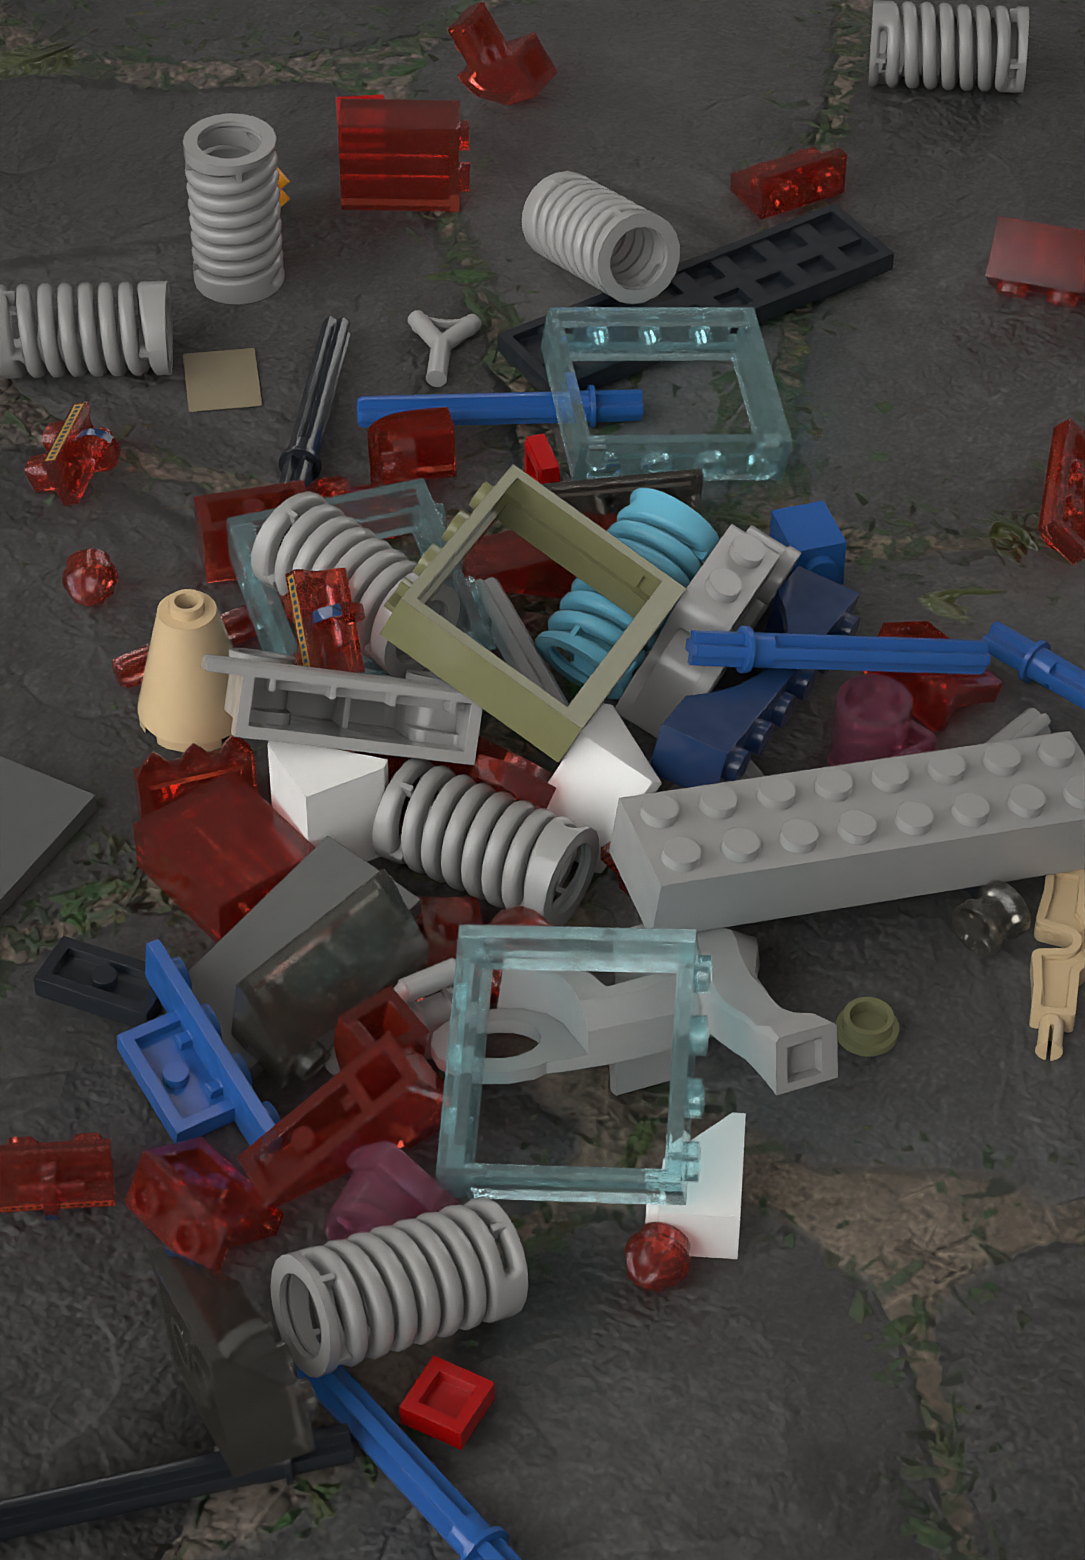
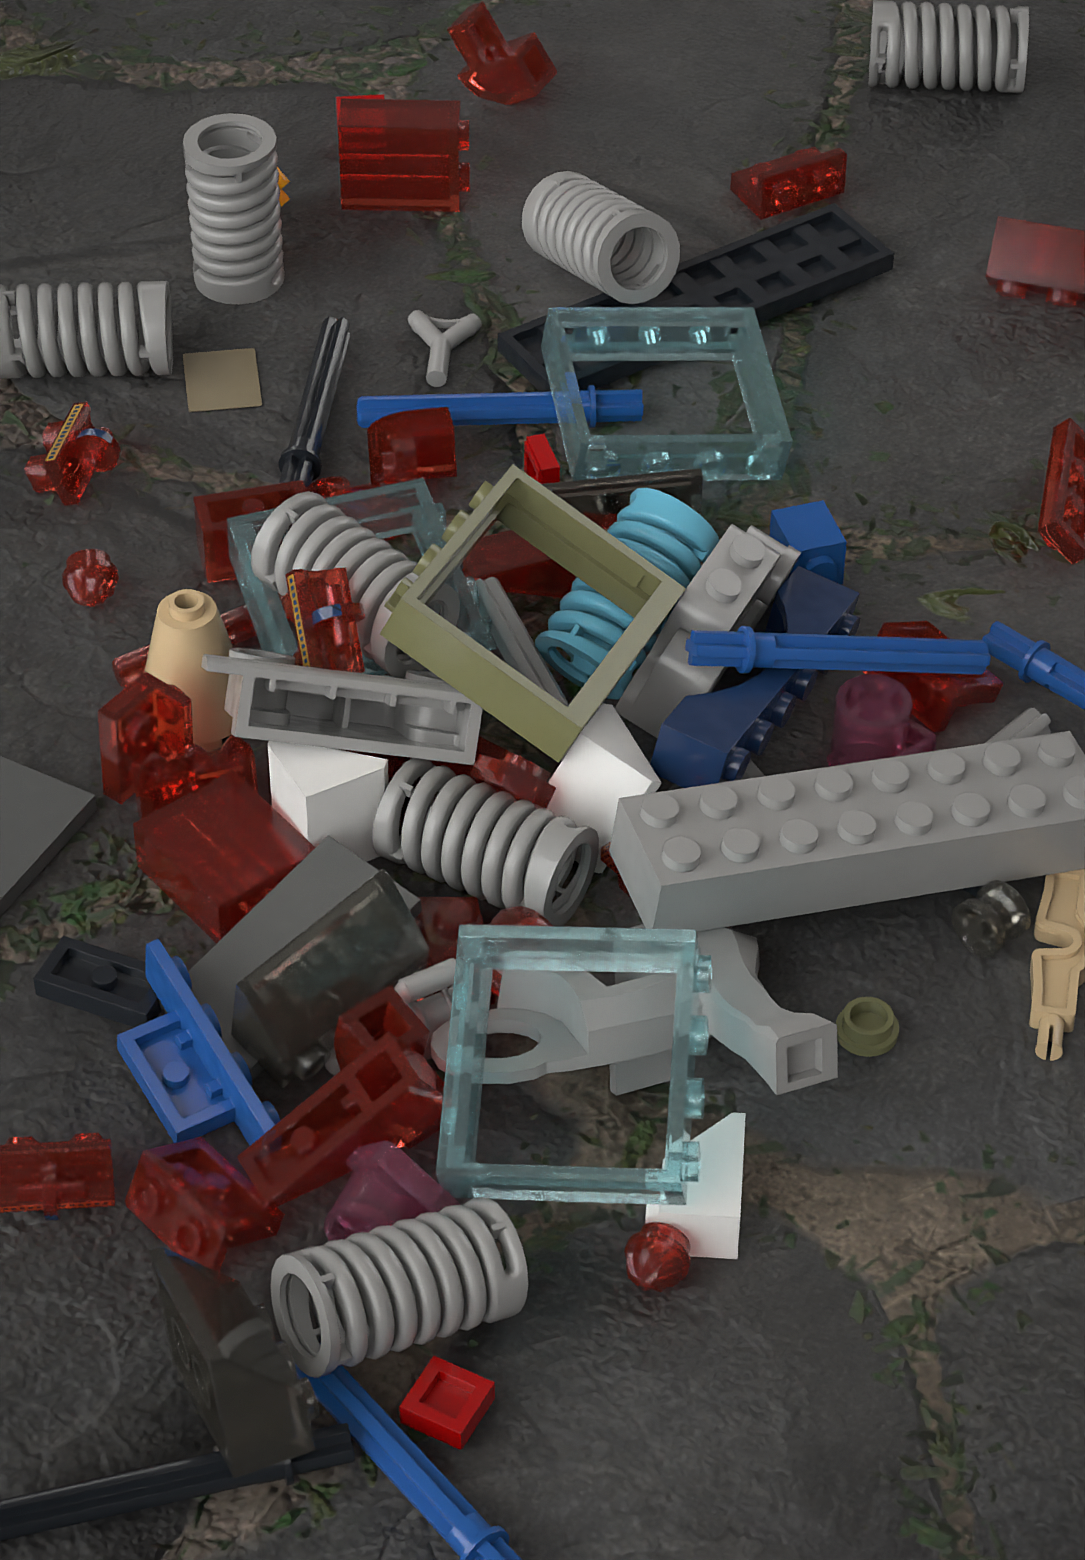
(141, 721): none -> clear red bracket

